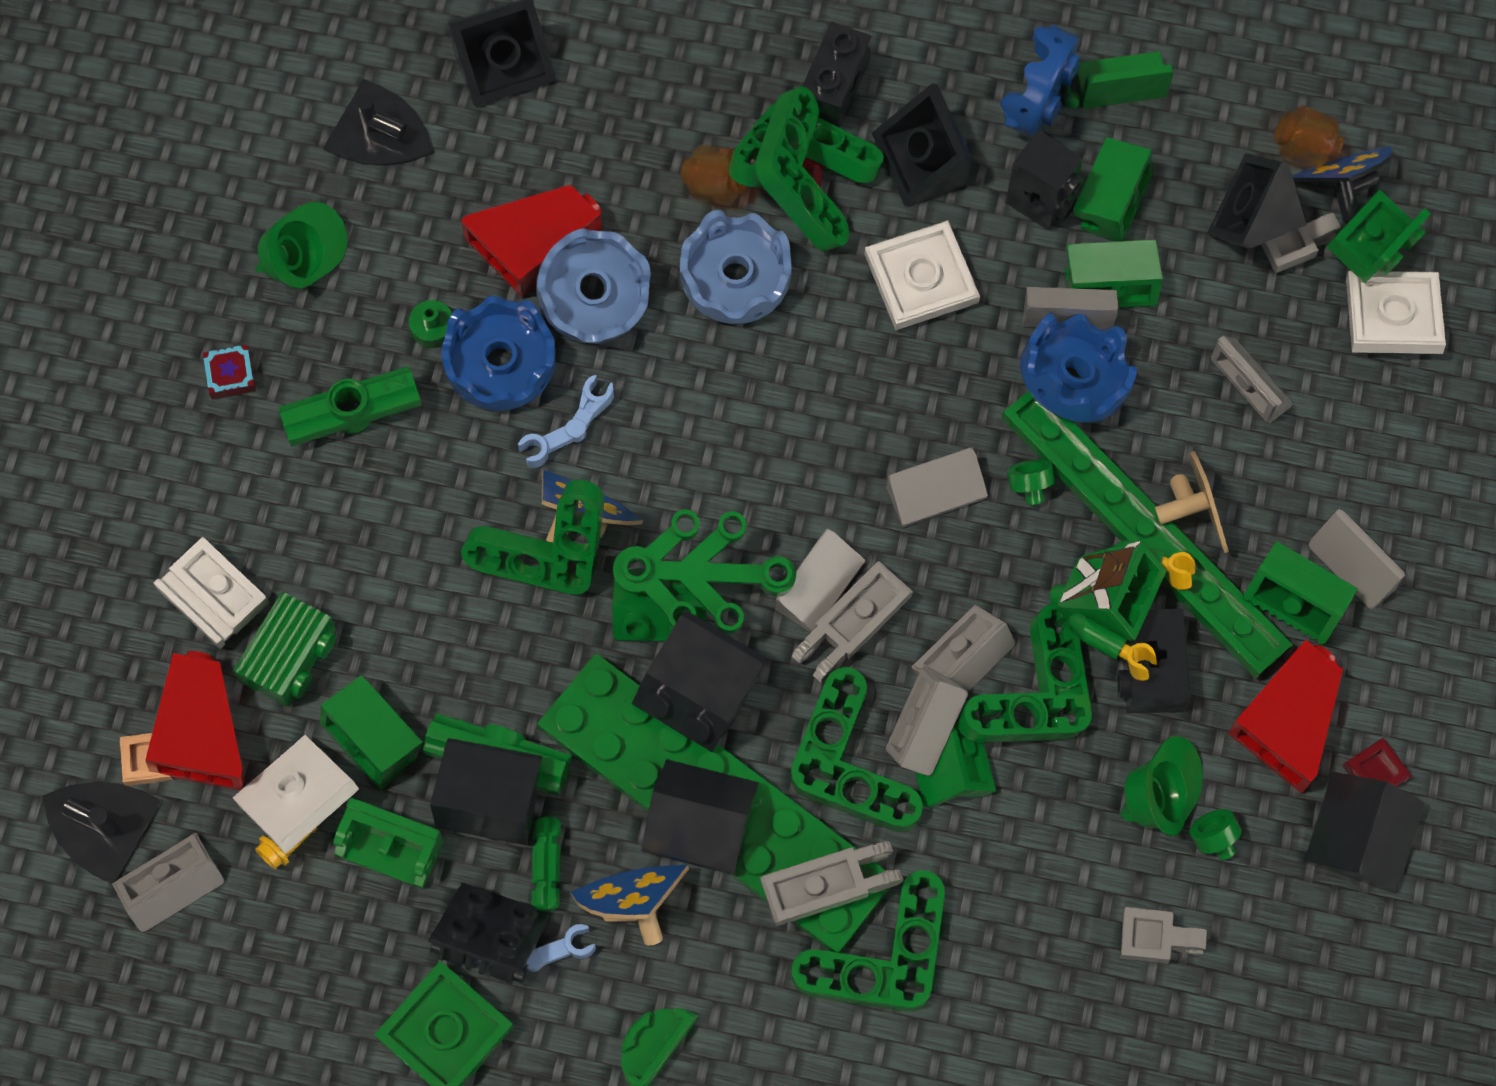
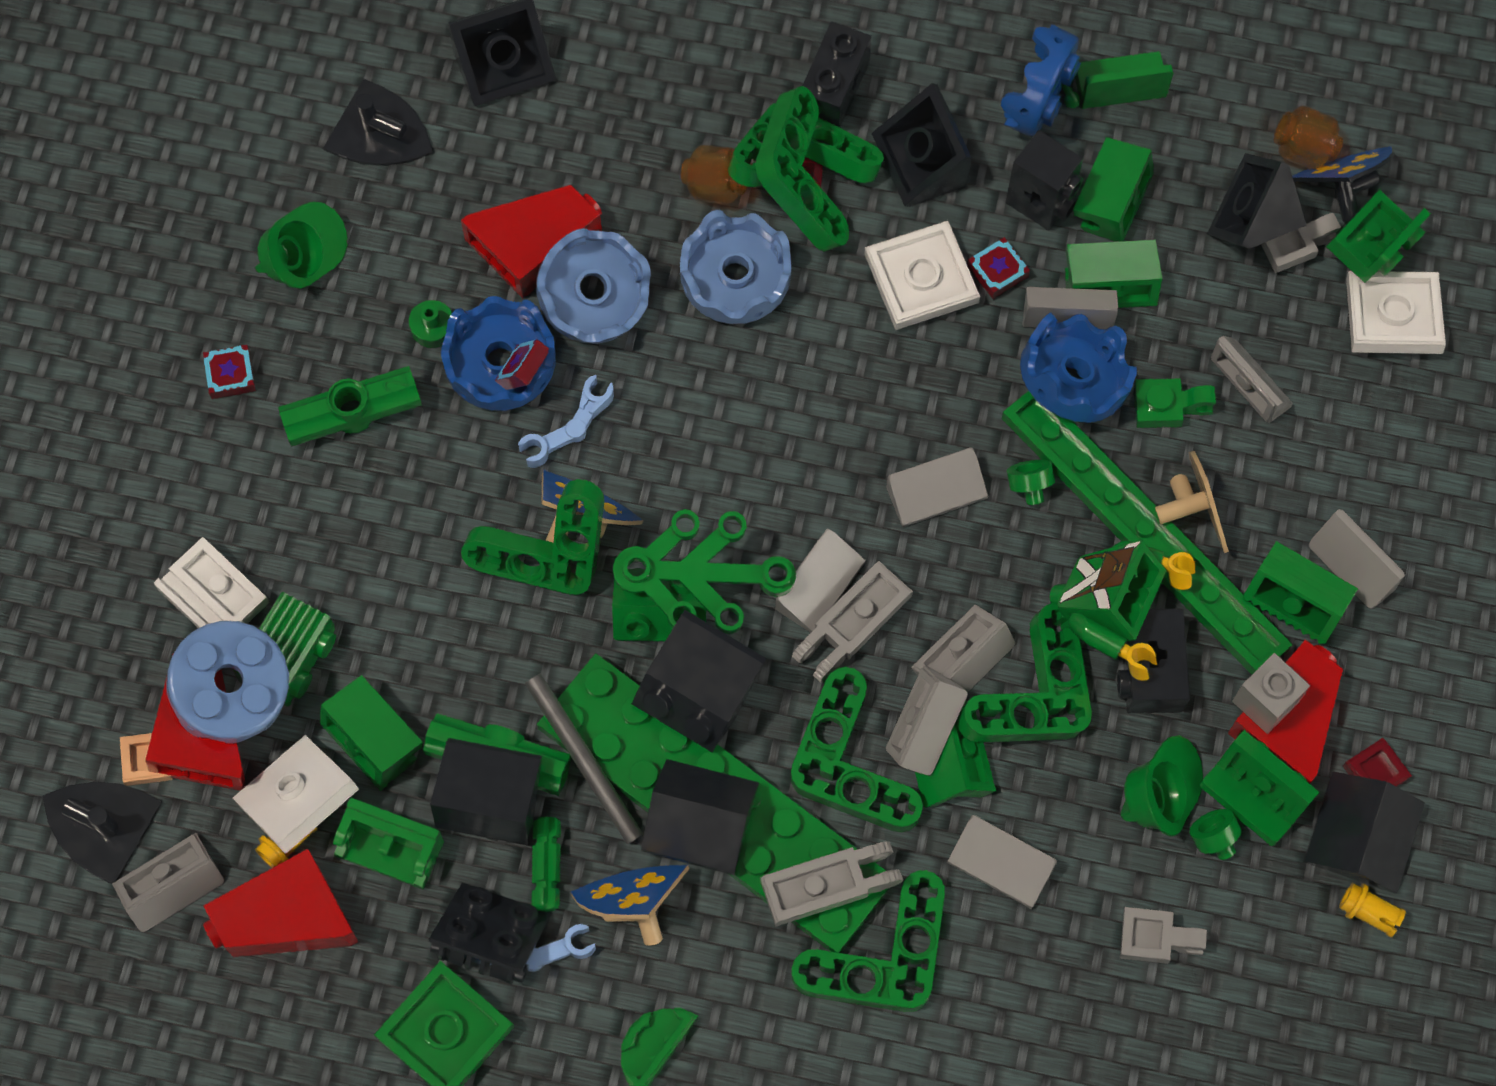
(223, 715): none -> medium blue plate
(279, 912): none -> red slope
(522, 364): none -> dark red tile
(583, 758): none -> flat silver bar
(998, 268): none -> dark red tile
(1002, 861): none -> light grey slope
(1163, 402): none -> green plate
(1259, 788): none -> green bracket
(1270, 693): none -> light grey brick
(1371, 909): none -> yellow pin

